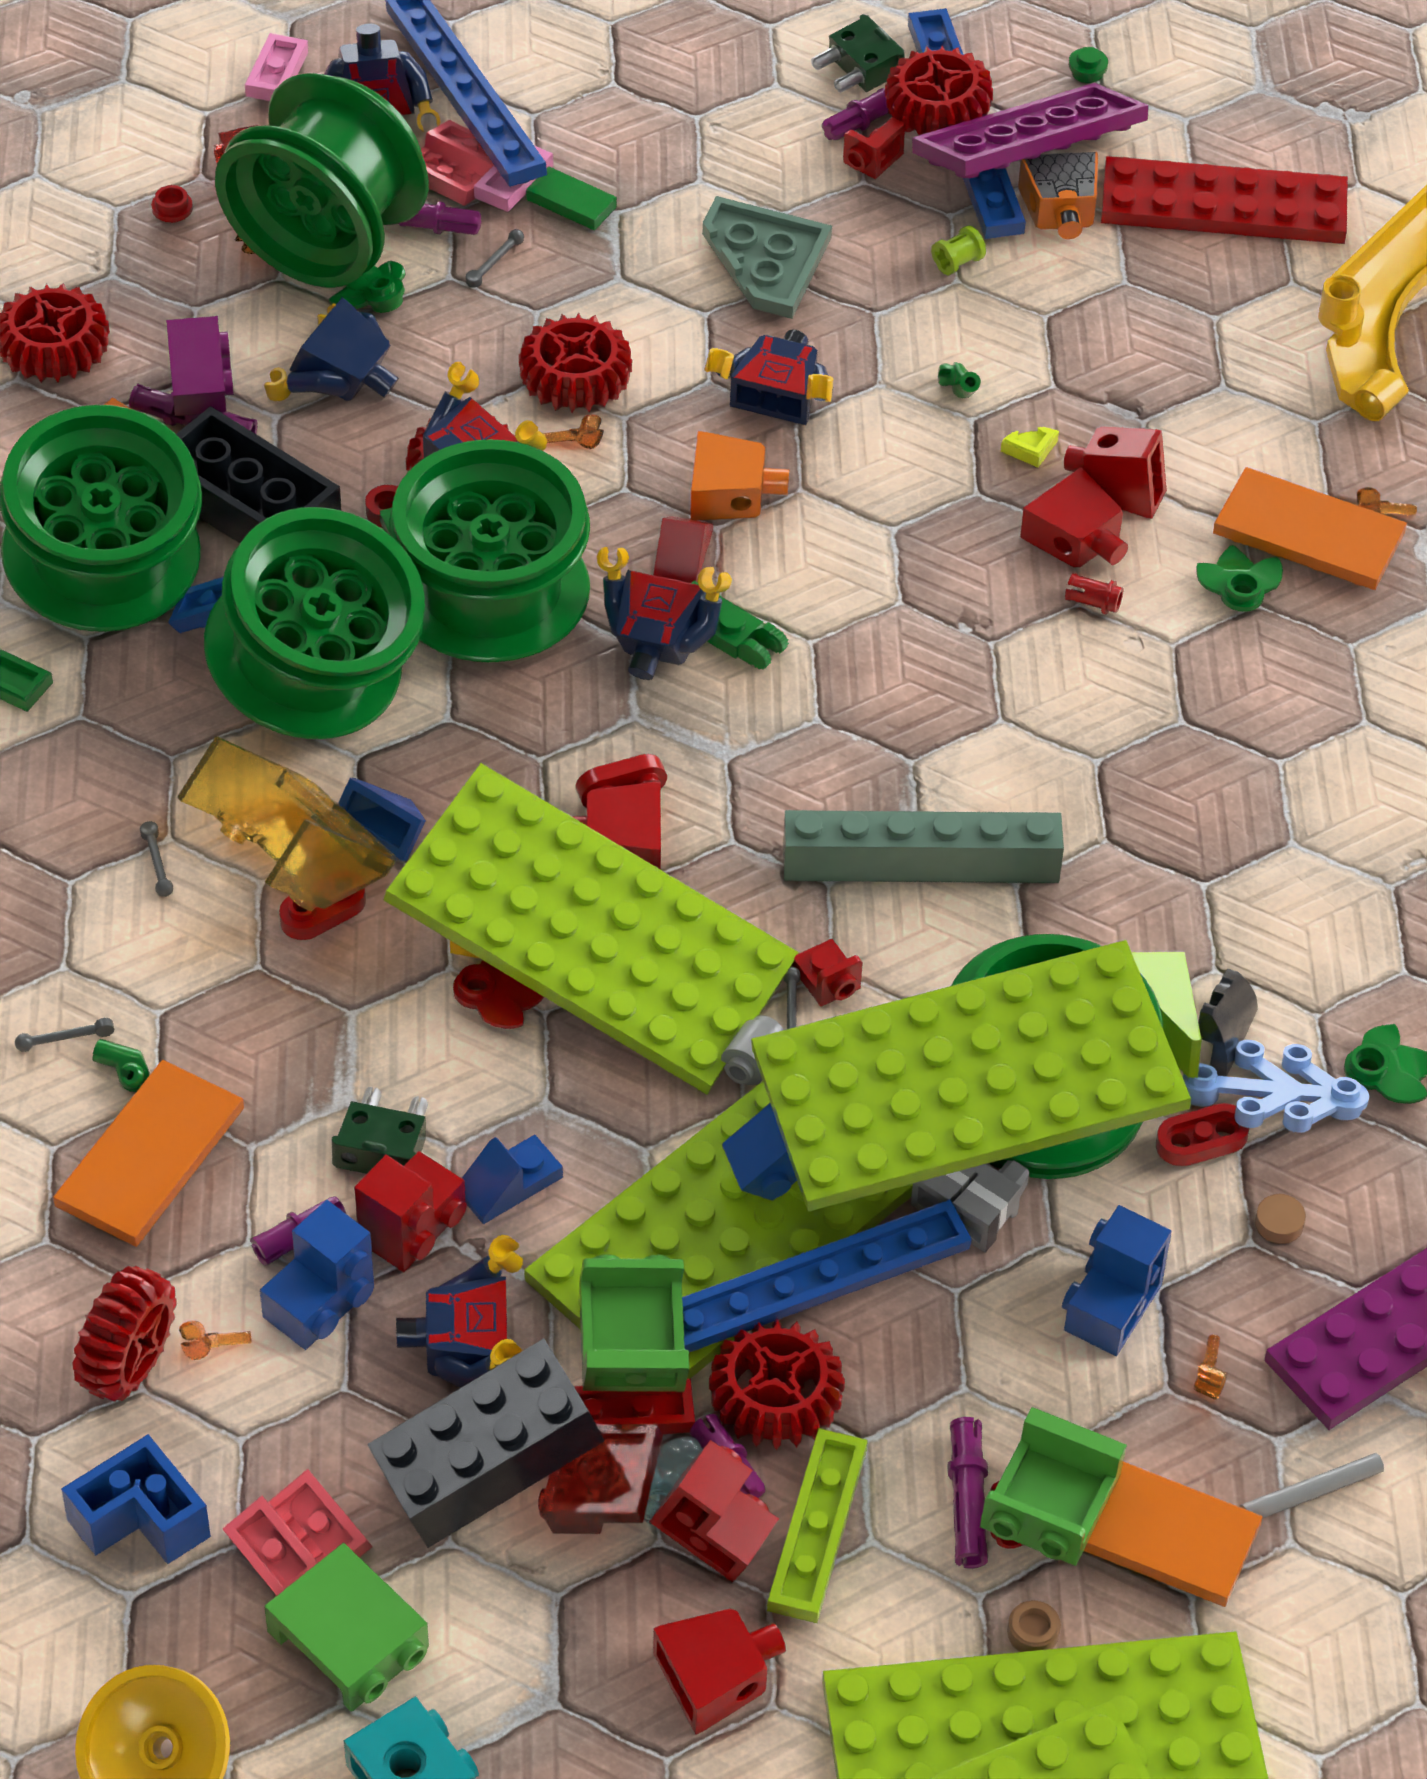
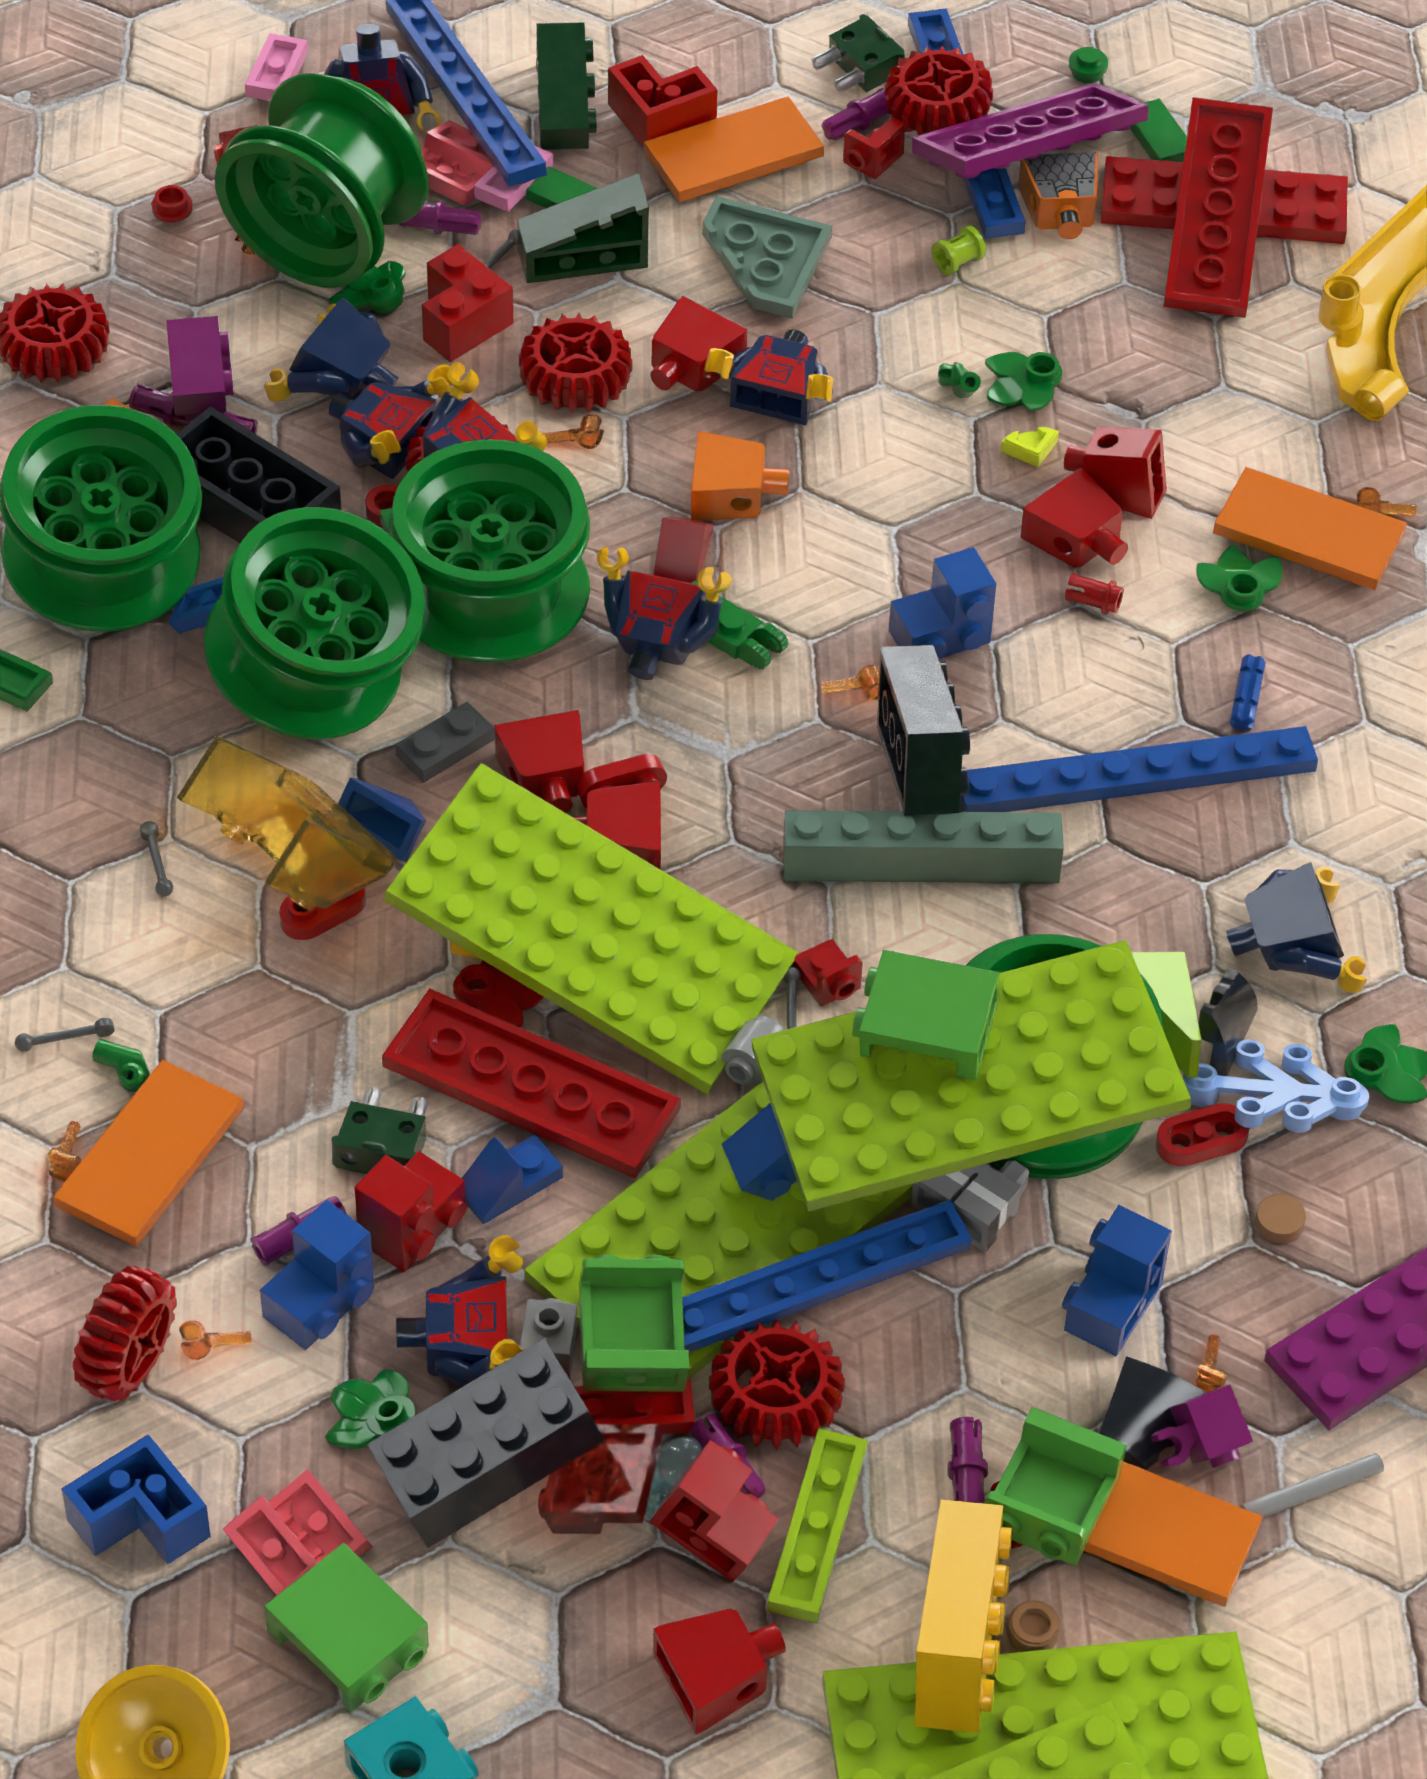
(61, 1158): none -> clear orange hand
(369, 1409): none -> green plate
(385, 418): none -> torso
(445, 741): none -> dark grey plate
(464, 303): none -> red brick
(532, 1083): none -> red plate
(543, 755): none -> red torso
(556, 1324): none -> light grey brick
(564, 85): none -> dark green wedge
(587, 234): none -> dark green wedge
(659, 105): none -> red brick
(684, 343): none -> red torso
(733, 149): none -> orange tile
(866, 679): none -> clear orange hand
(921, 730): none -> black brick
(928, 1009): none -> bright green panel
(952, 613): none -> blue brick
(962, 1616): none -> yellow brick
(1024, 379): none -> green plate
(1140, 771): none -> blue plate
(1143, 1407): none -> black slope
(1160, 134): none -> green tile
(1206, 1429): none -> magenta brick
(1218, 207): none -> red plate
(1247, 692): none -> blue axle
(1297, 928): none -> torso

